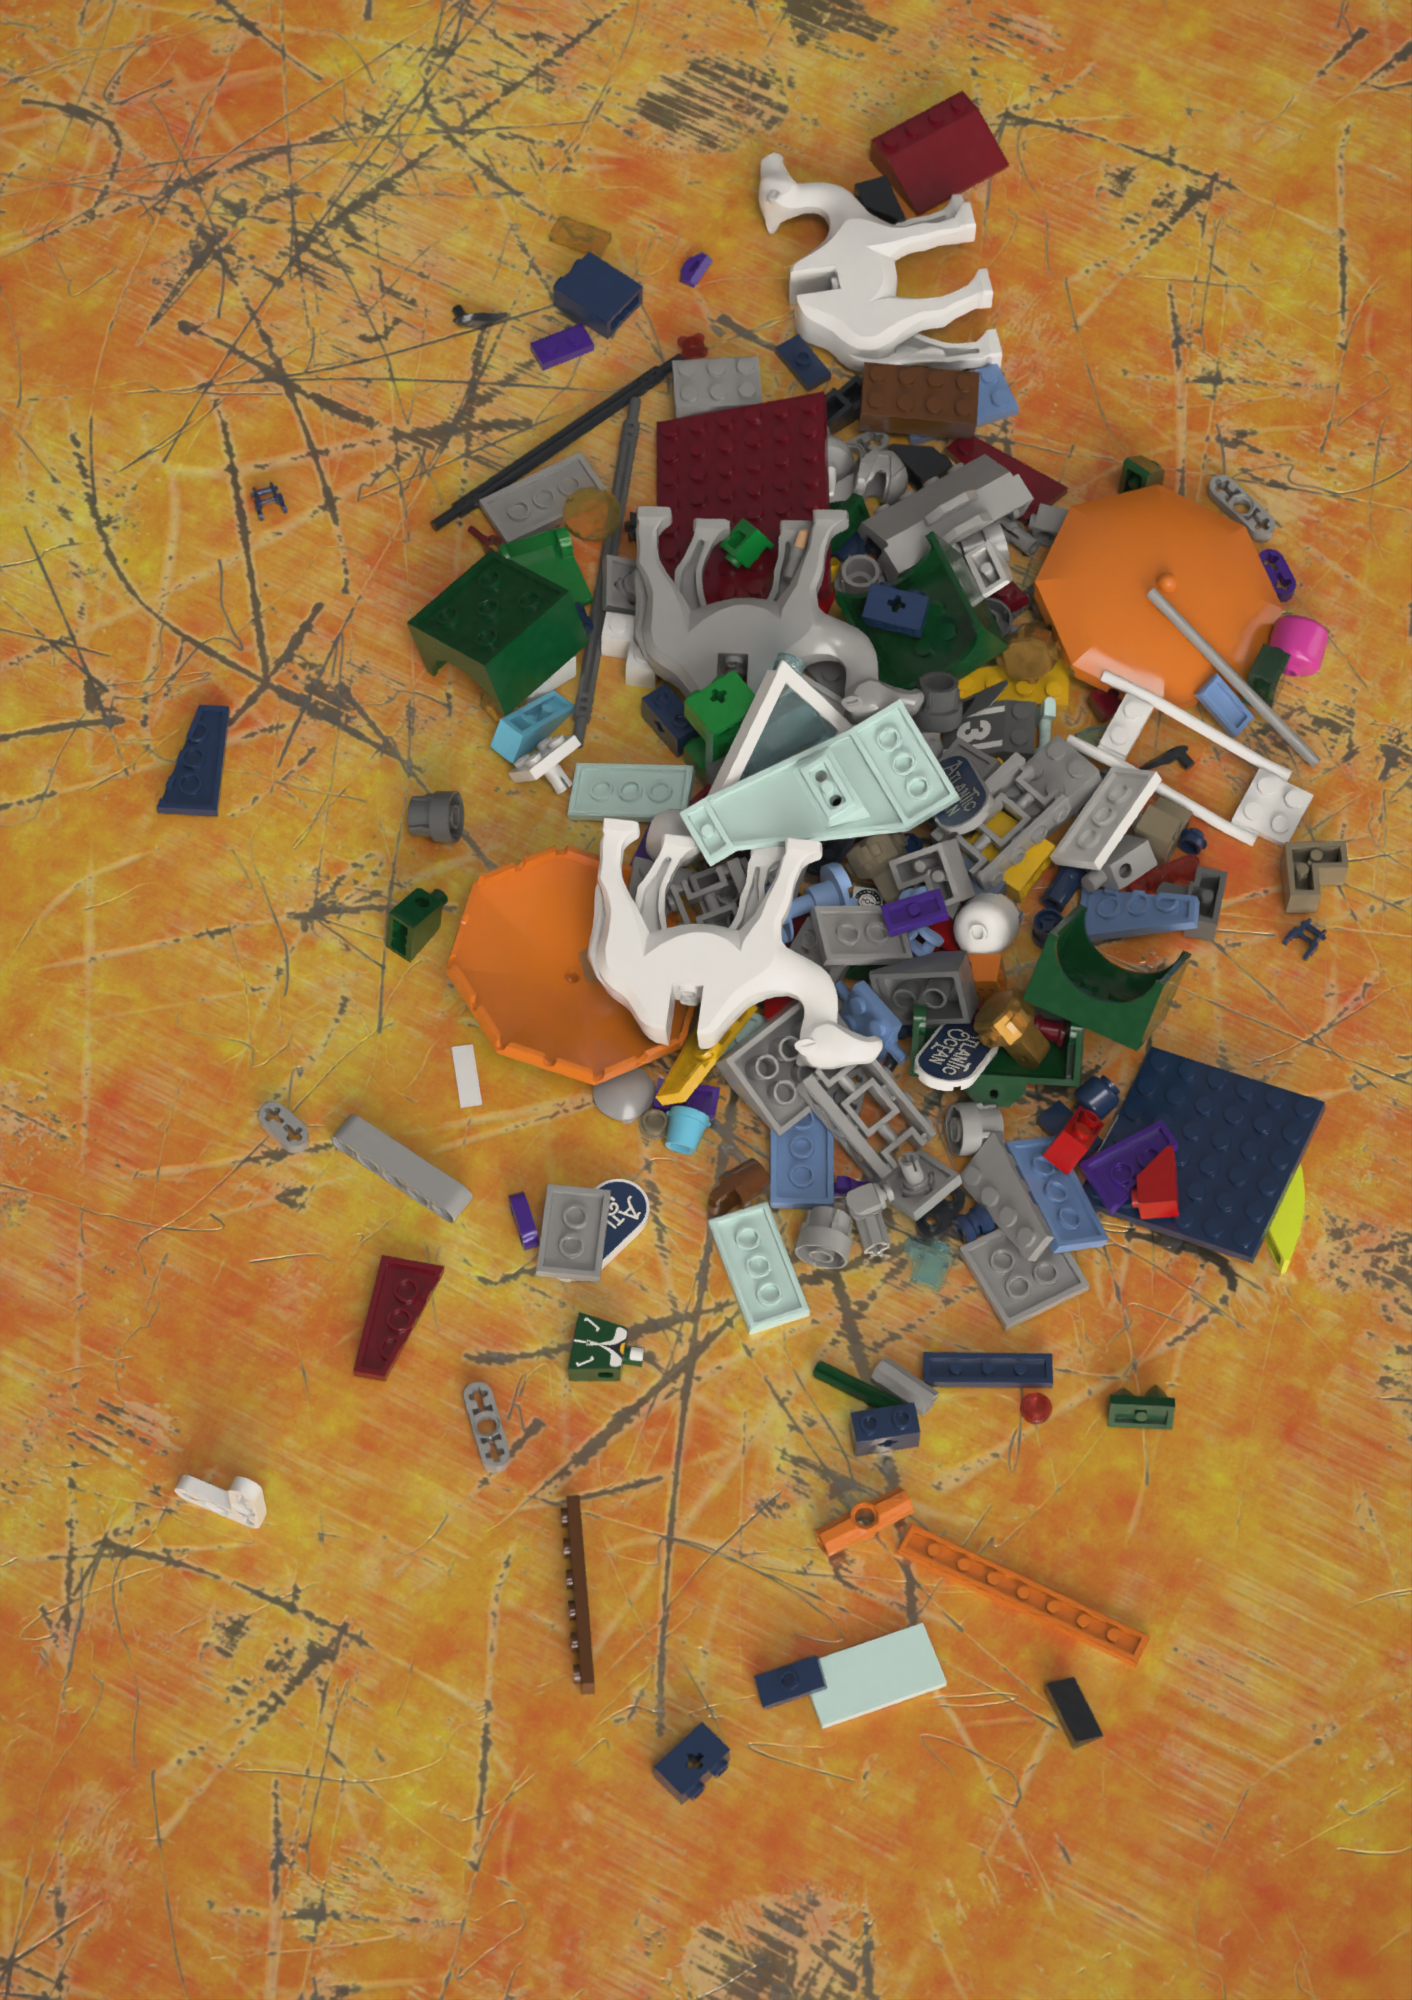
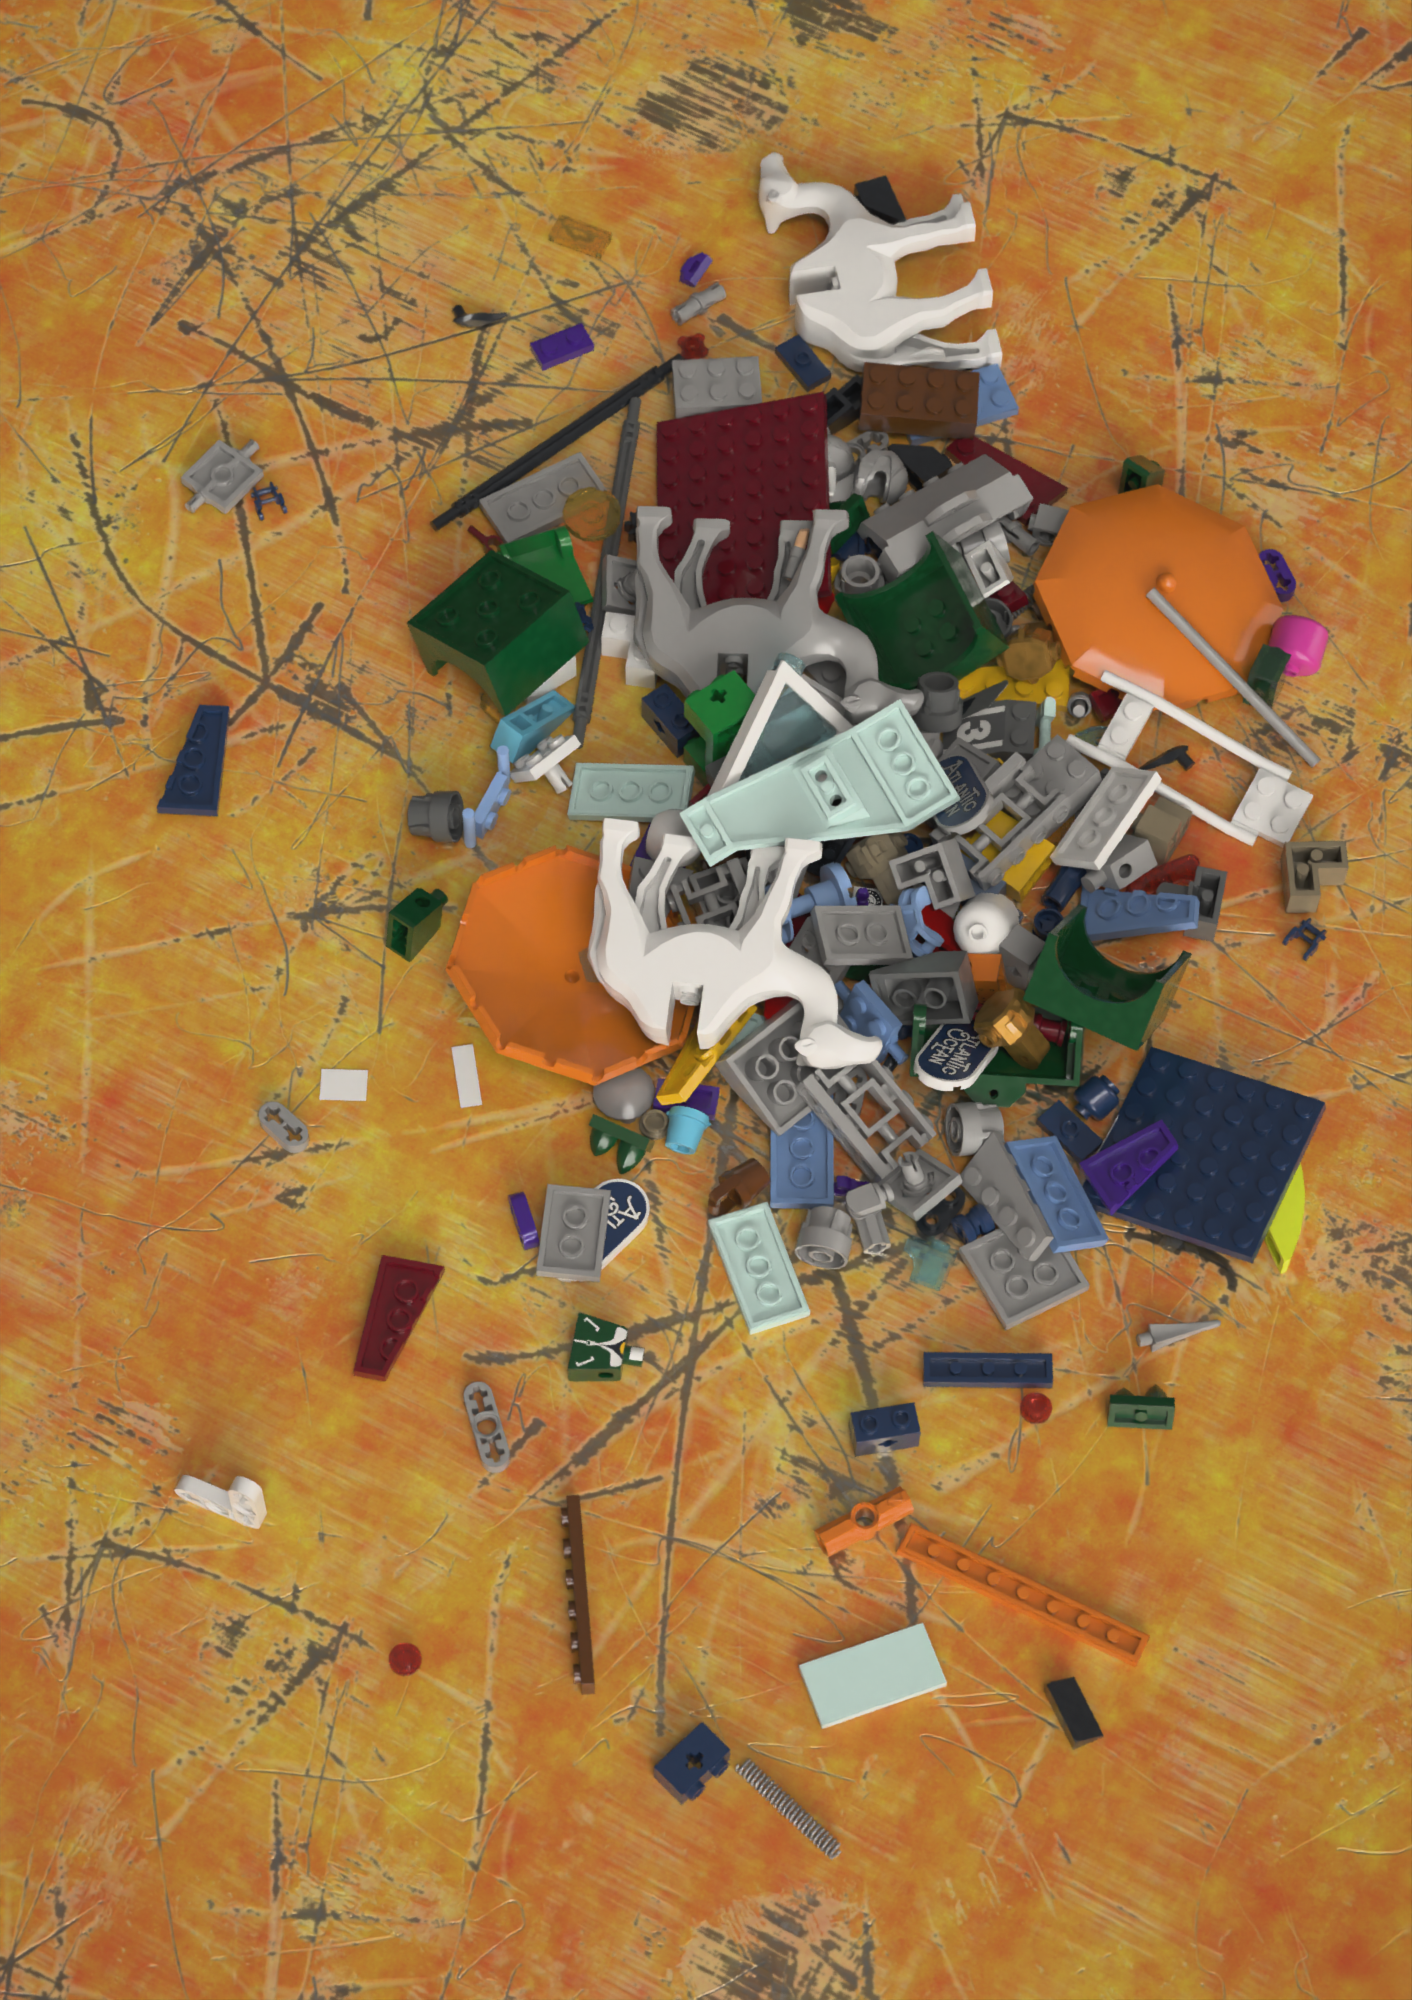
(222, 476): none -> light grey plate
(343, 1084): none -> white sticker
(402, 1168): light grey beam -> none
(405, 1659): none -> clear red plate
(497, 794): none -> light blue plate
(597, 294): dark blue brick -> none
(630, 1149): none -> dark green tile
(698, 303): none -> light grey pin
(744, 544): green brick -> none
(783, 1809): none -> light grey piece
(790, 1682): dark blue plate -> none
(853, 1386): dark green axle -> none
(862, 897): none -> dark purple piece
(904, 1386): light grey axle -> none
(907, 620): dark blue brick -> none
(914, 912): dark purple plate -> none
(938, 153): dark red slope -> none
(1020, 955): none -> light grey brick
(1073, 1140): red slope -> none
(1079, 704): none -> light grey cylinder
(1157, 1187): red slope -> none
(1164, 1334): none -> light grey piece
(1192, 841): dark blue plate -> none
(1224, 705): medium blue tile -> none
(1239, 496): light grey beam -> none

